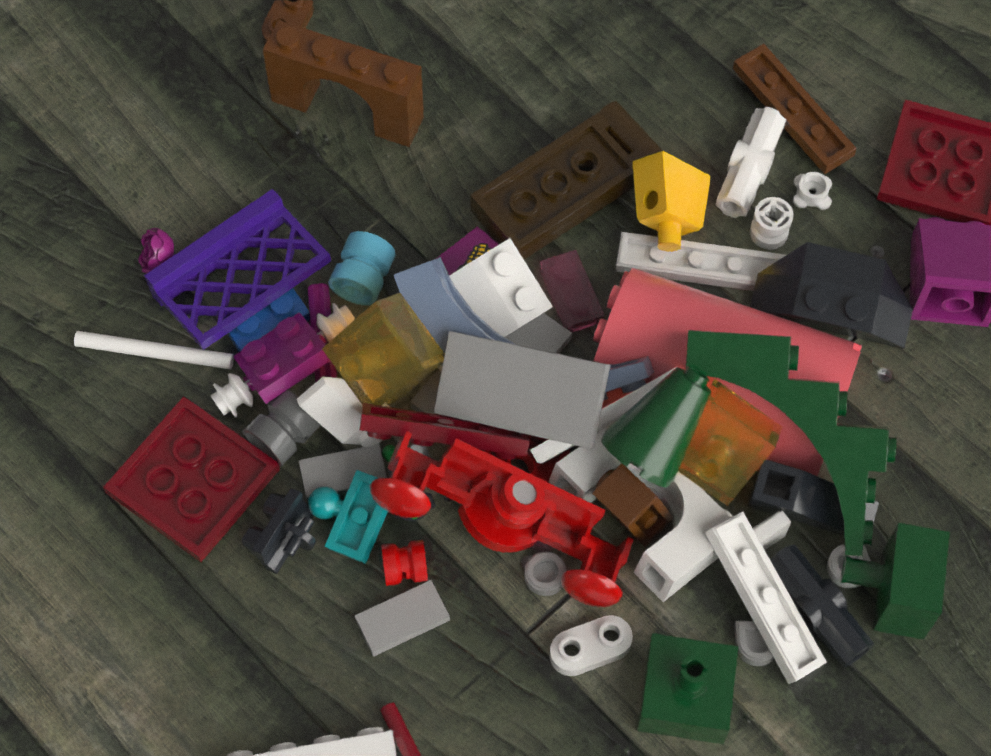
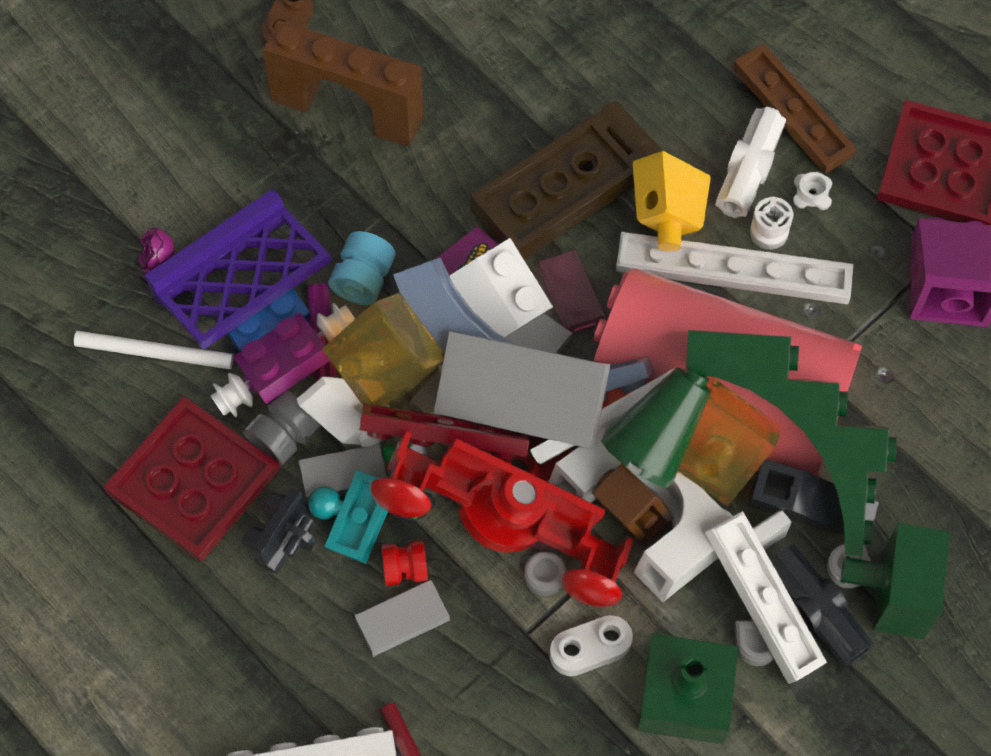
(836, 294): black wedge -> none

